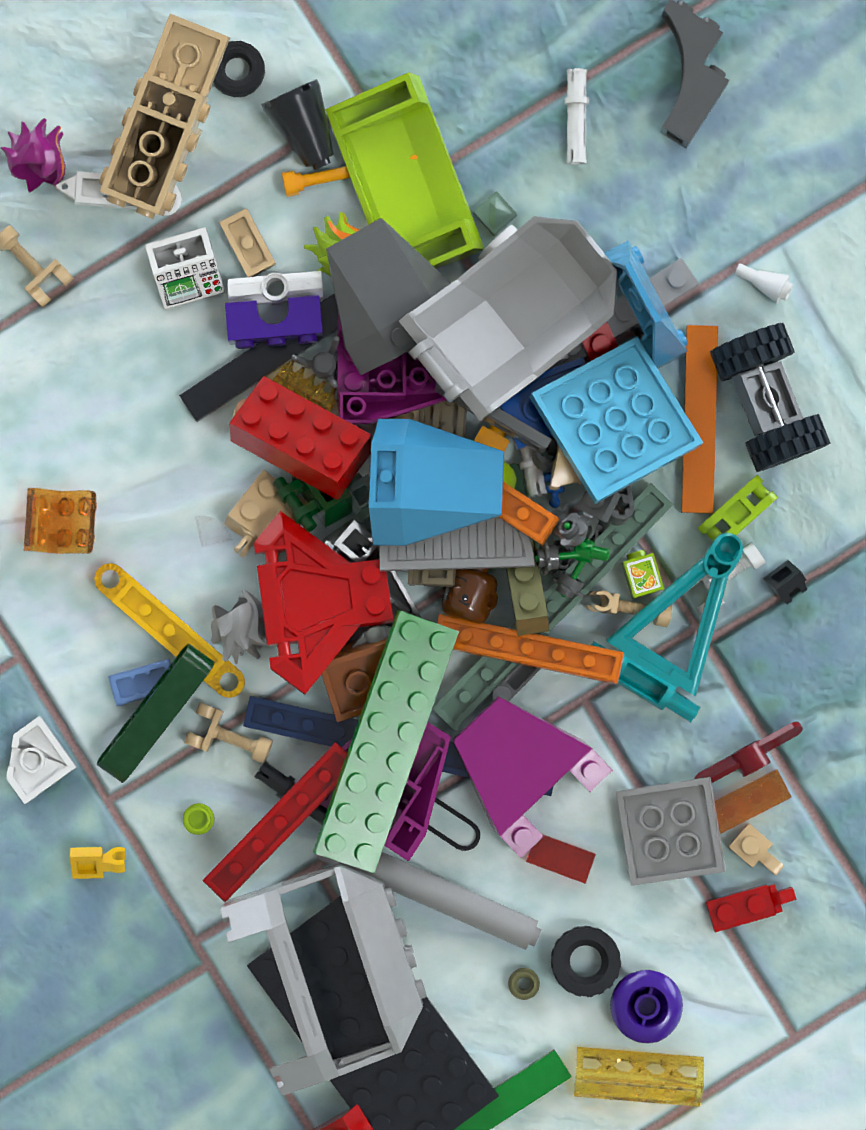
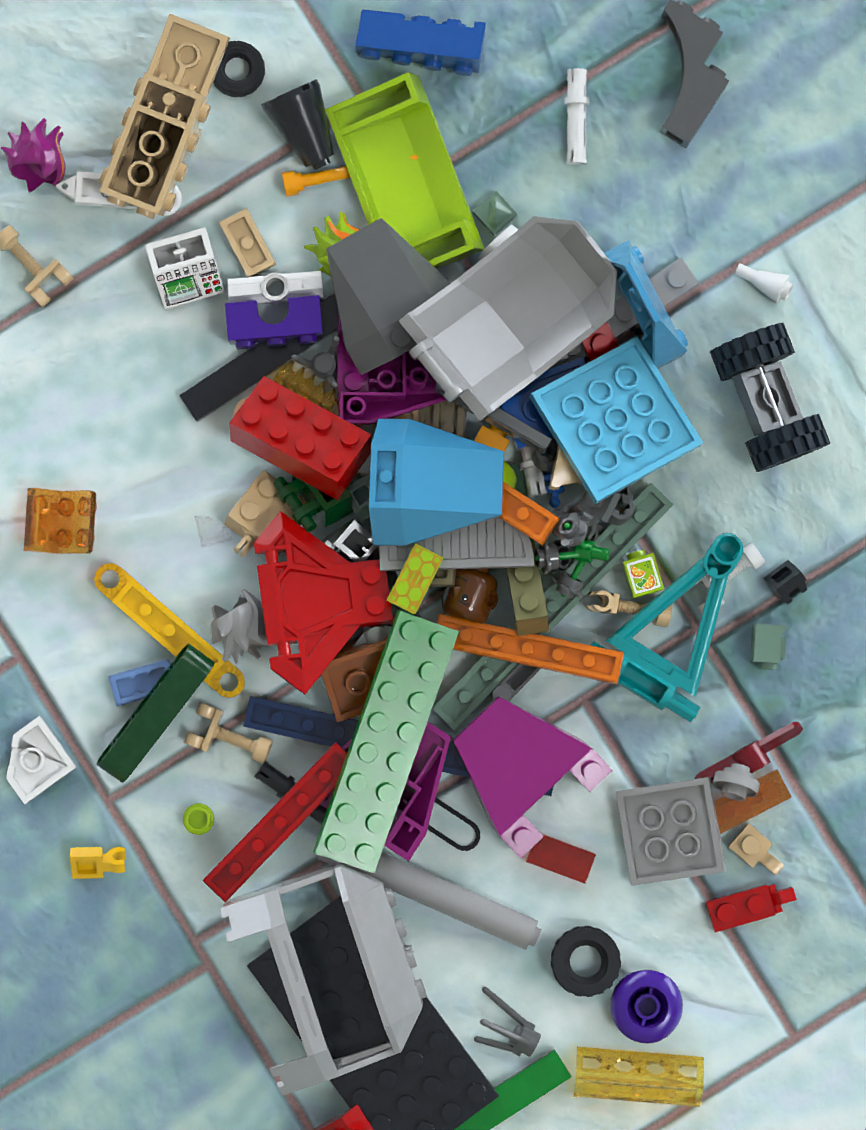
(415, 578): none -> tile
(421, 41): none -> blue wedge
(519, 993): olive plate -> none
(523, 1039): none -> dark grey plant
(700, 408): orange tile -> none
(736, 782): none -> light grey plate
(738, 510): lime plate -> none
(767, 645): none -> sand green window

